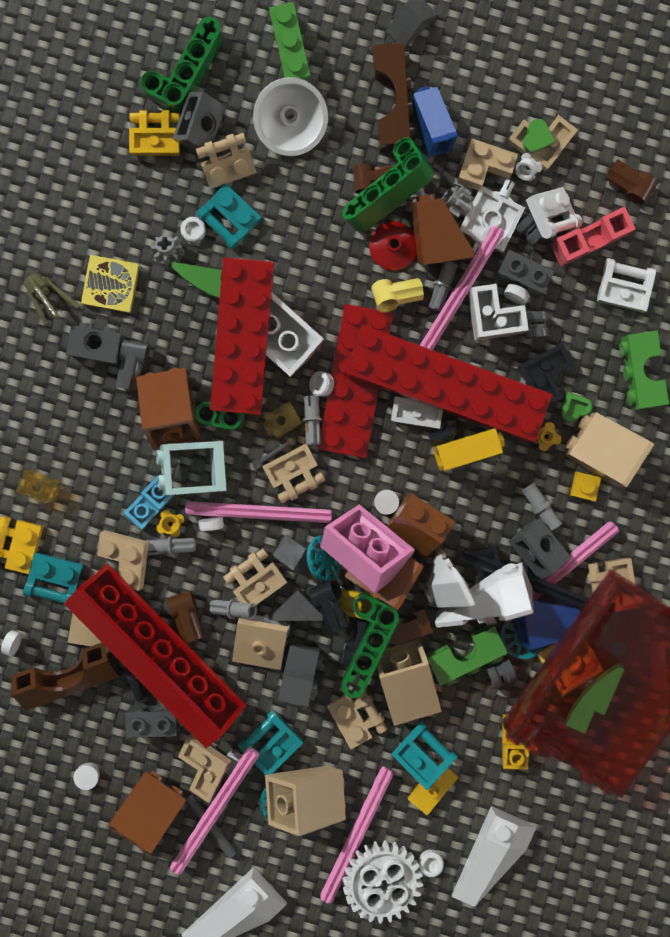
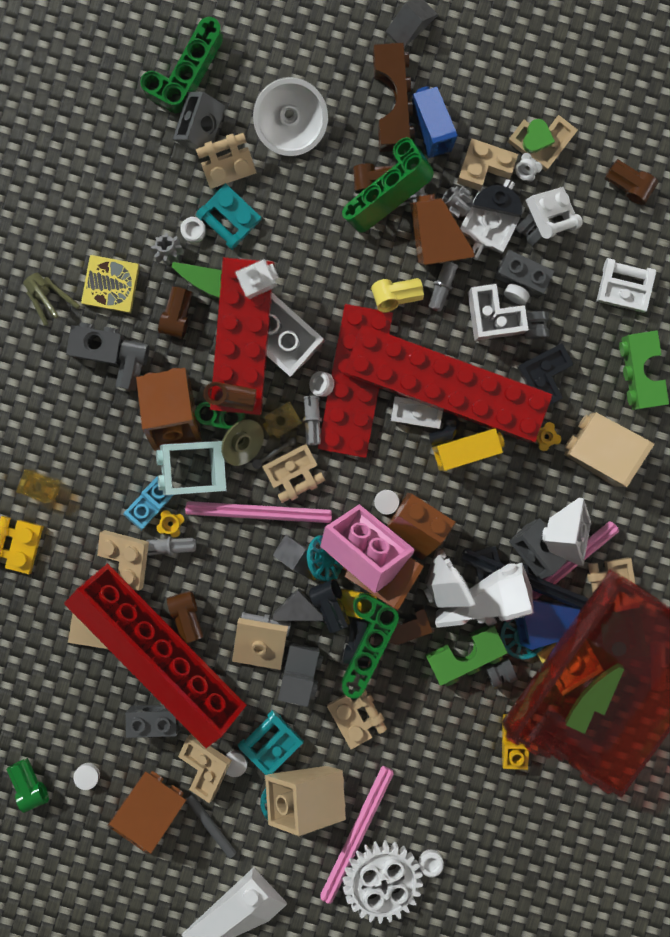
(11, 643): white tile -> none
(28, 790): none -> green piece
(39, 687): reddish brown arch -> none
(55, 571): teal plate -> none
(136, 686): black arm -> none
(153, 141): yellow plate -> none
(174, 320): none -> reddish brown piece
(211, 524): white tile -> none
(214, 810): bright pink axle -> none
(233, 396): none -> reddish brown piece
(233, 609): light grey axle -> none
(242, 442): none -> olive dish
(257, 278): none -> white brick
(261, 584): tan plate -> none
(289, 41): bright green arch -> none
(388, 257): red dish -> none
(407, 682): tan slope -> none
(418, 761): teal plate -> none
(427, 799): yellow plate -> none
(462, 287): bright pink axle -> none
(494, 852): white wedge -> none
(499, 200): none -> black plate
(541, 506): light grey pin -> none
(569, 532): none -> white slope
(574, 407): bright green tile -> none
(585, 486): yellow plate -> none
(593, 237): coral arch -> none

